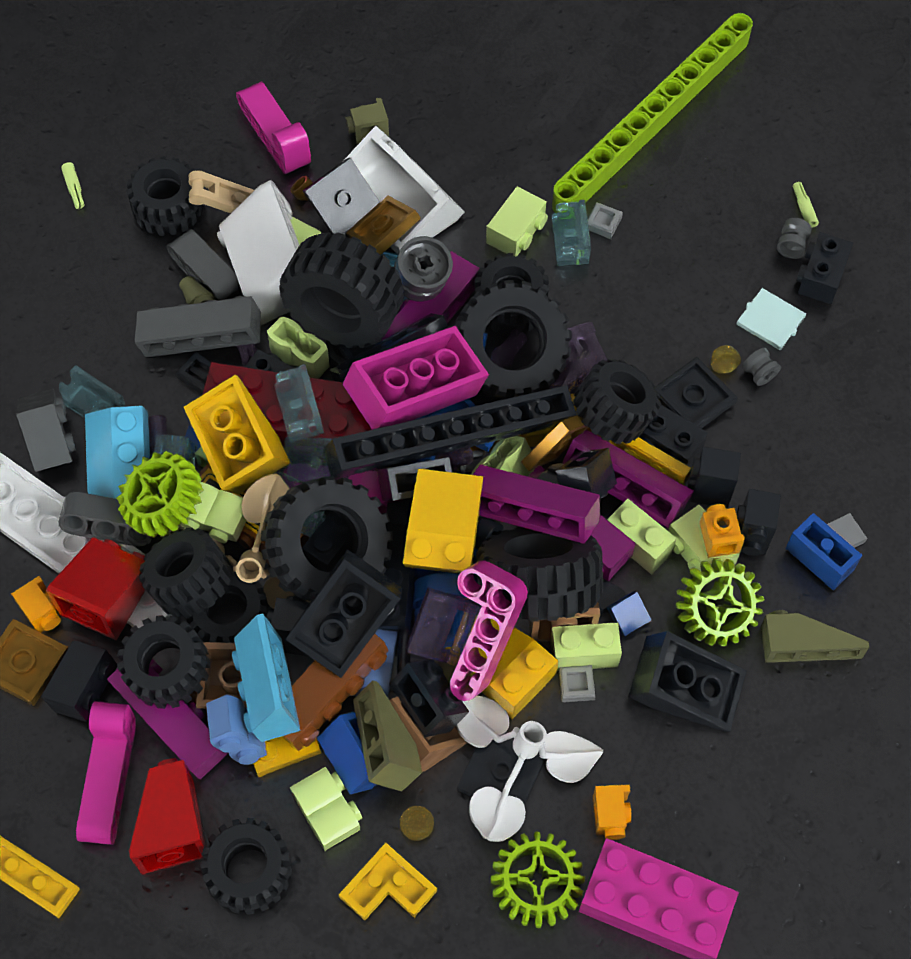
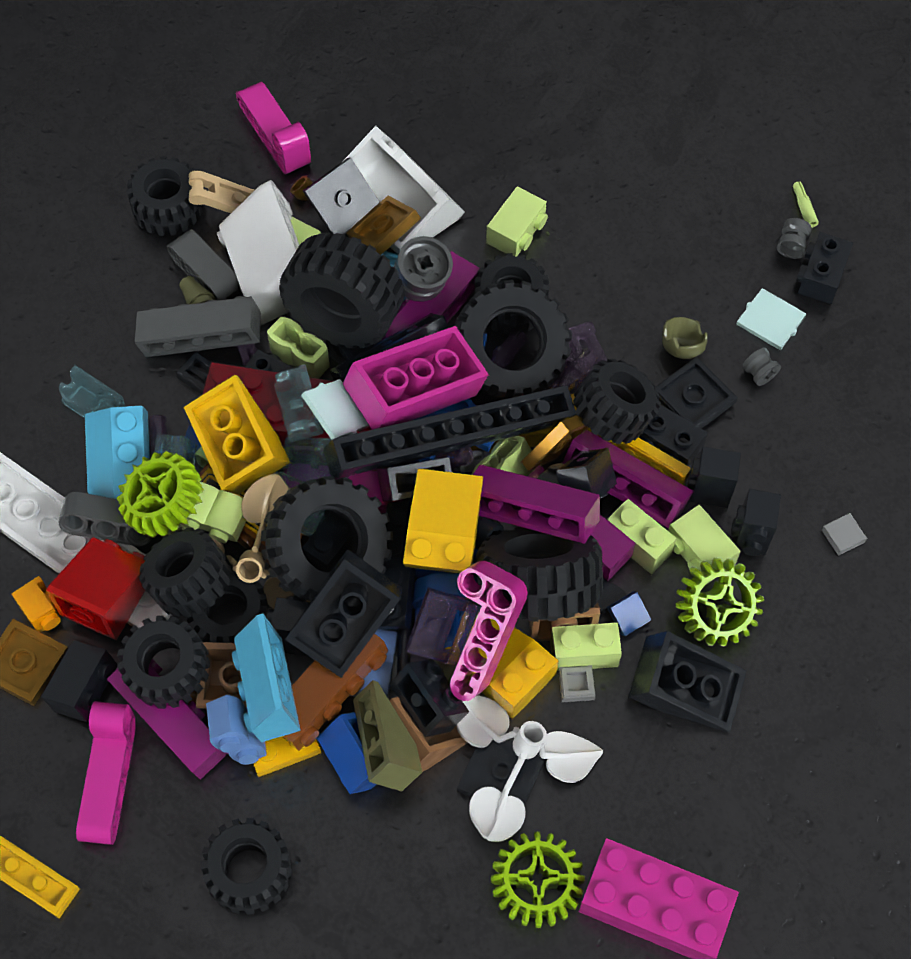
(41, 423): dark grey brick -> none
(73, 184): yellowish green piece -> none
(168, 820): red slope -> none
(326, 808): yellowish green brick -> none
(335, 409): none -> light aqua piece
(365, 118): olive brick -> none
(387, 875): yellow plate -> none
(416, 823): clear yellow plate -> none
(571, 234): clear light blue hinge -> none
(604, 220): light grey tile -> none
(611, 811): light orange brick -> none
(653, 112): lime beam -> none
(683, 338): none -> olive hair
(721, 540): light orange brick -> none
(725, 359): clear yellow plate -> none
(801, 638): olive slope -> none
(823, 551): blue brick -> none

